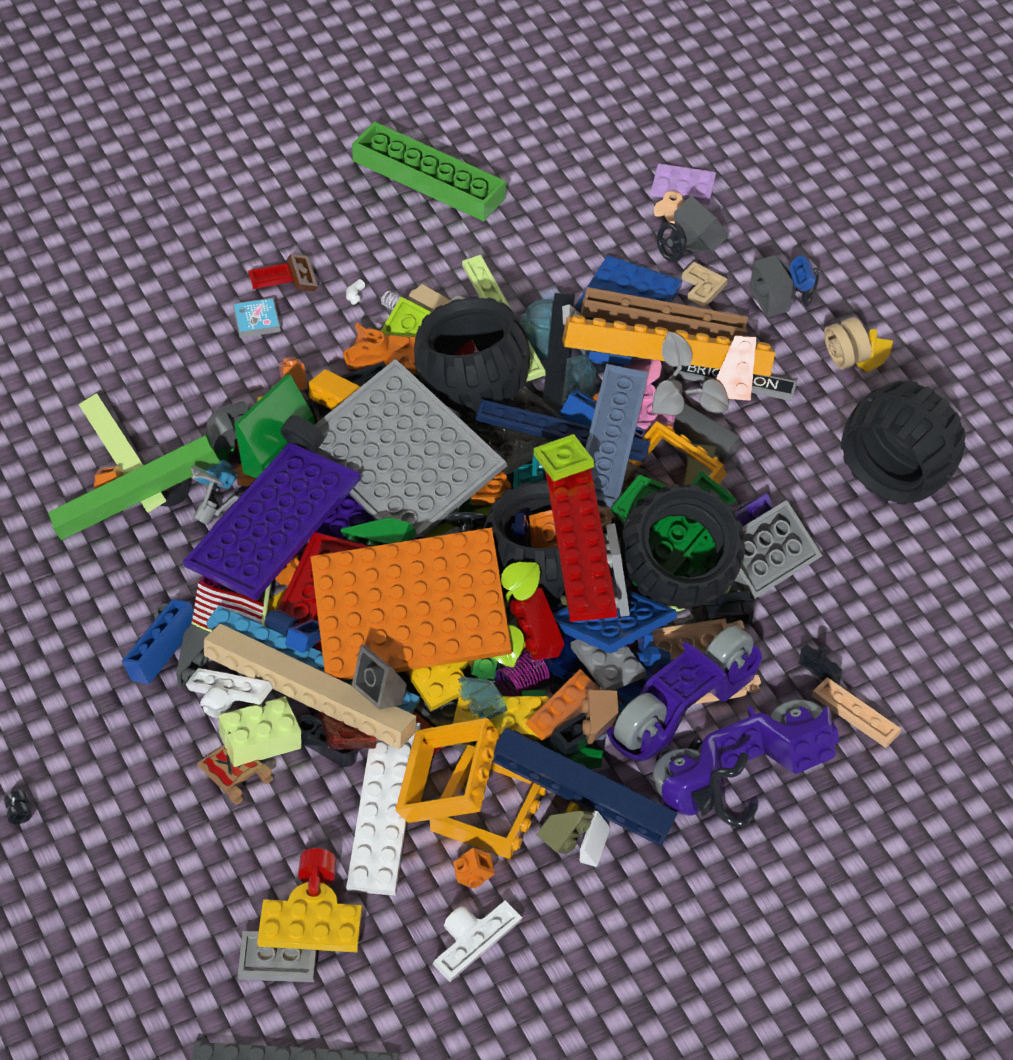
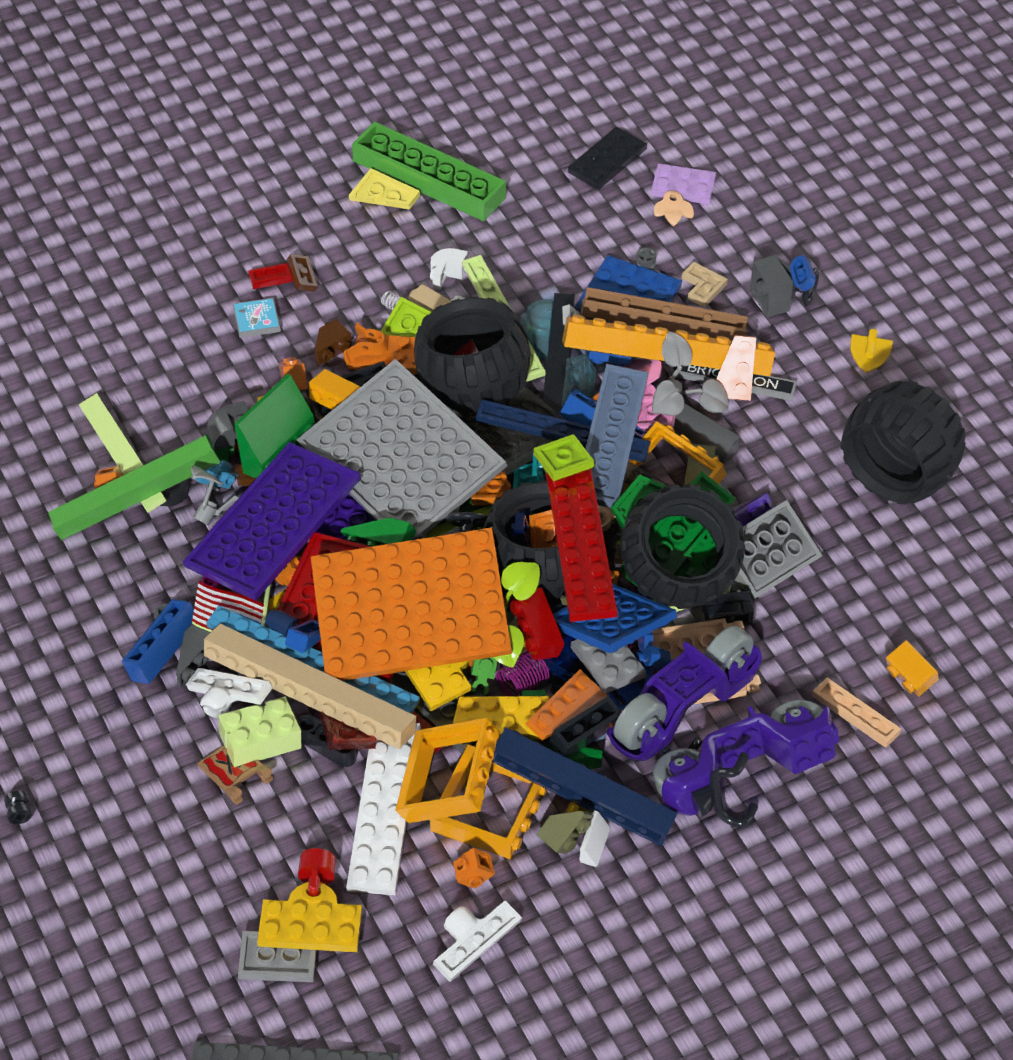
(302, 433): black tyre -> none
(331, 341): none -> reddish brown slope
(351, 292): white arm -> none
(377, 680): flat silver slope -> none
(384, 190): none -> light yellow wing
(447, 263): none -> white brick
(483, 697): clear light blue slope -> none
(600, 712): medium nougat slope -> none
(607, 158): none -> black plate
(616, 569): light grey plate -> none
(646, 258): none -> dark grey wheel
(693, 230): dark grey piece -> none
(818, 664): black plate -> none
(847, 343): tan wheel -> none
(911, 669): none -> light orange brick

